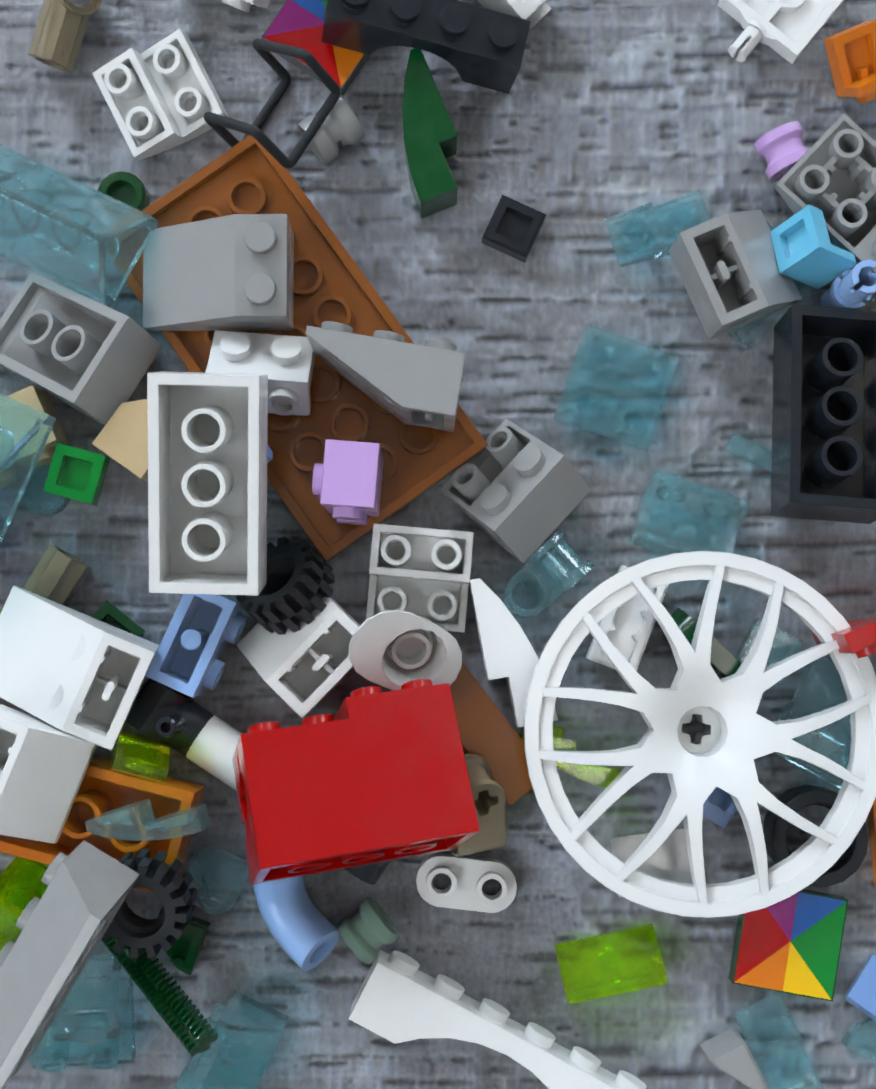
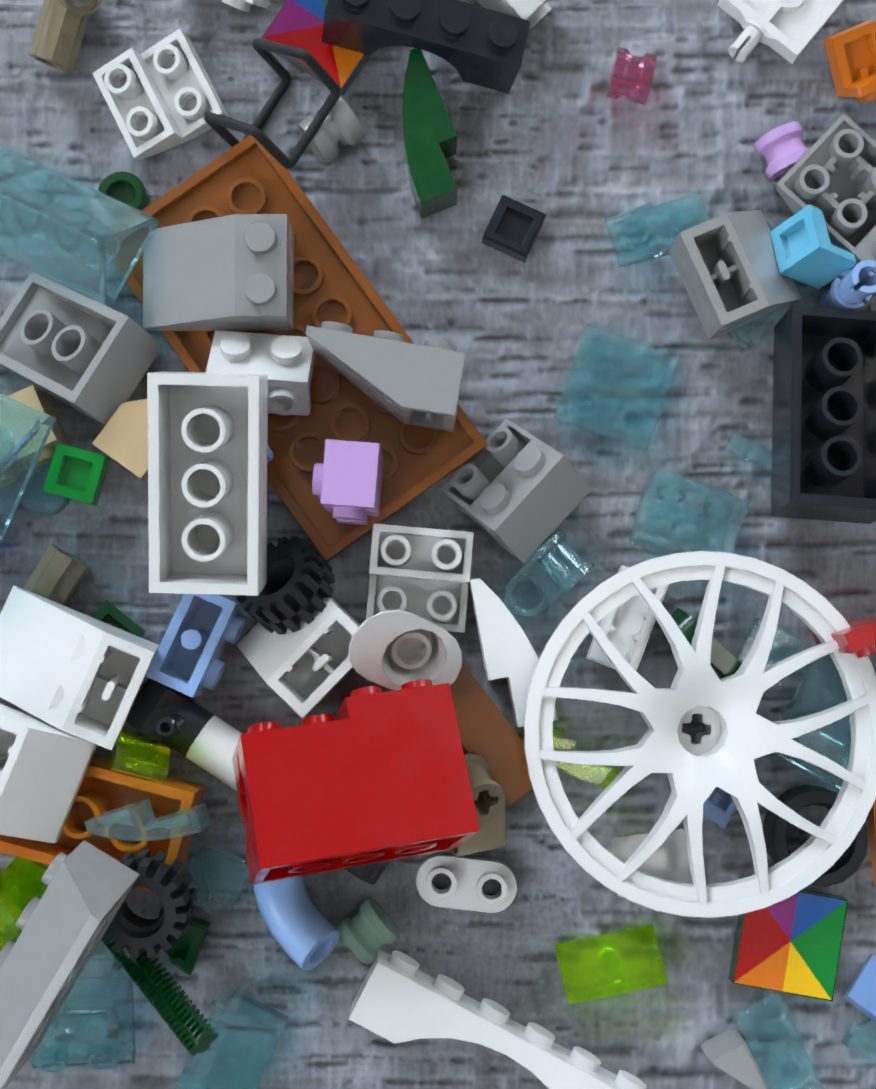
(631, 76): none -> clear pink wheel

